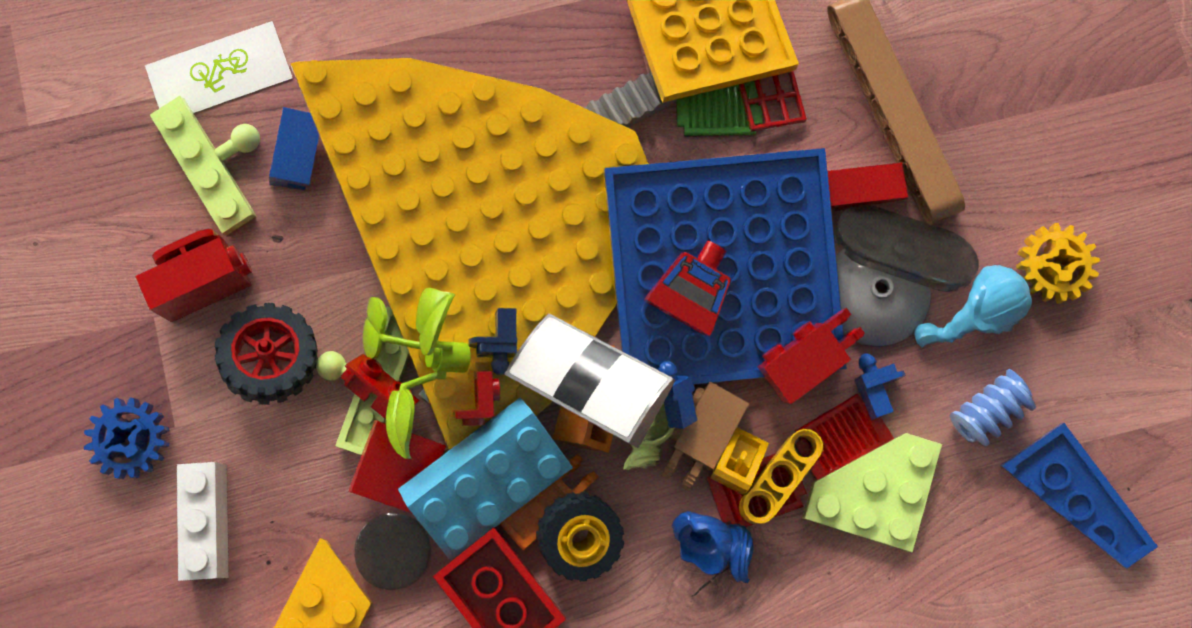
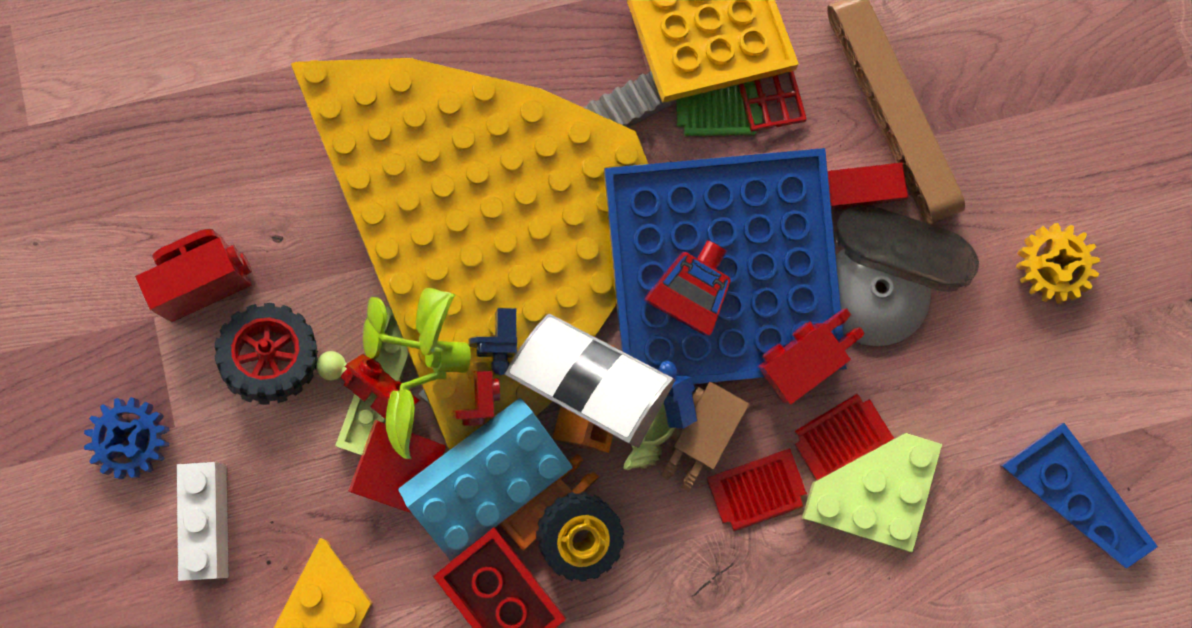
(205, 164): yellowish green plate -> none
(221, 69): white sticker -> none
(294, 150): blue hinge -> none
(392, 551): clear smoke tile -> none
(714, 544): blue hair -> none
(740, 461): yellow slope -> none
(796, 467): yellow beam -> none
(872, 385): blue piece -> none
(993, 306): medium azure hair -> none
(993, 408): light blue piece -> none

